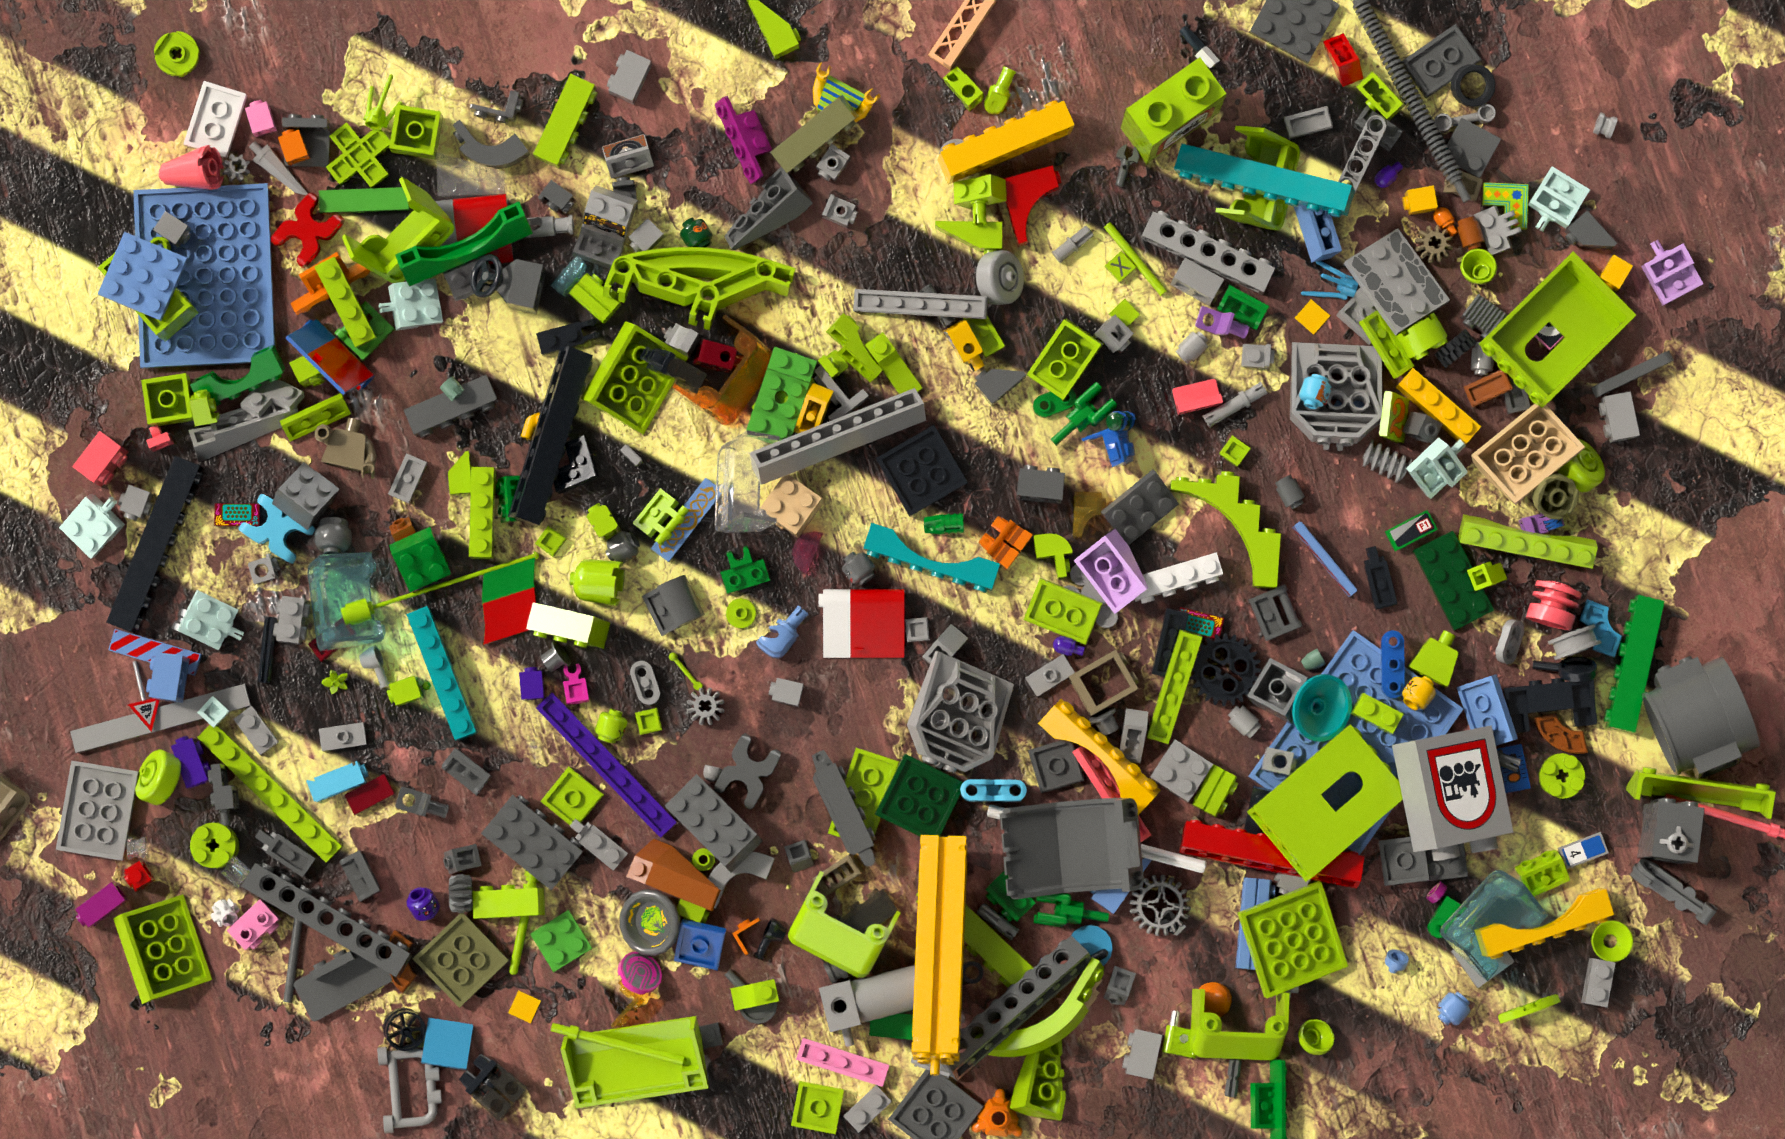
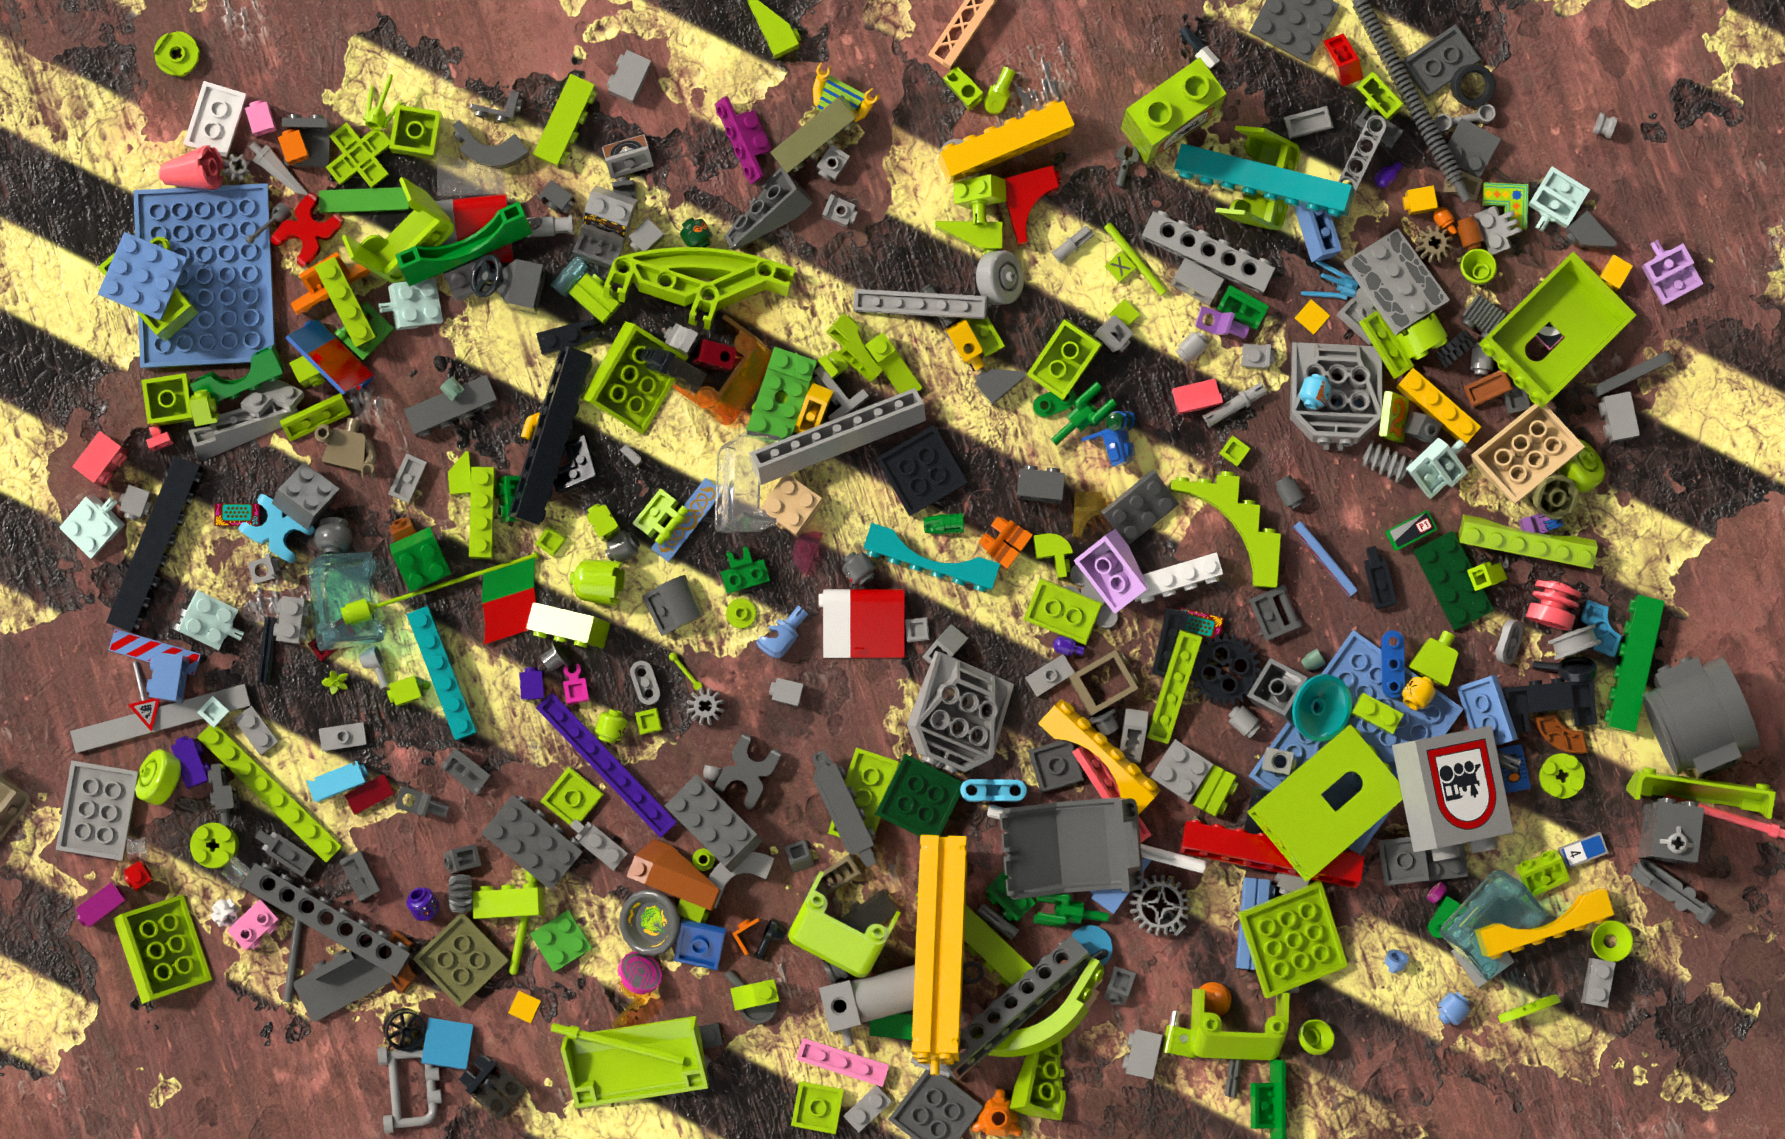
(172, 229): light grey brick -> none
(279, 213): none -> dark grey hinge

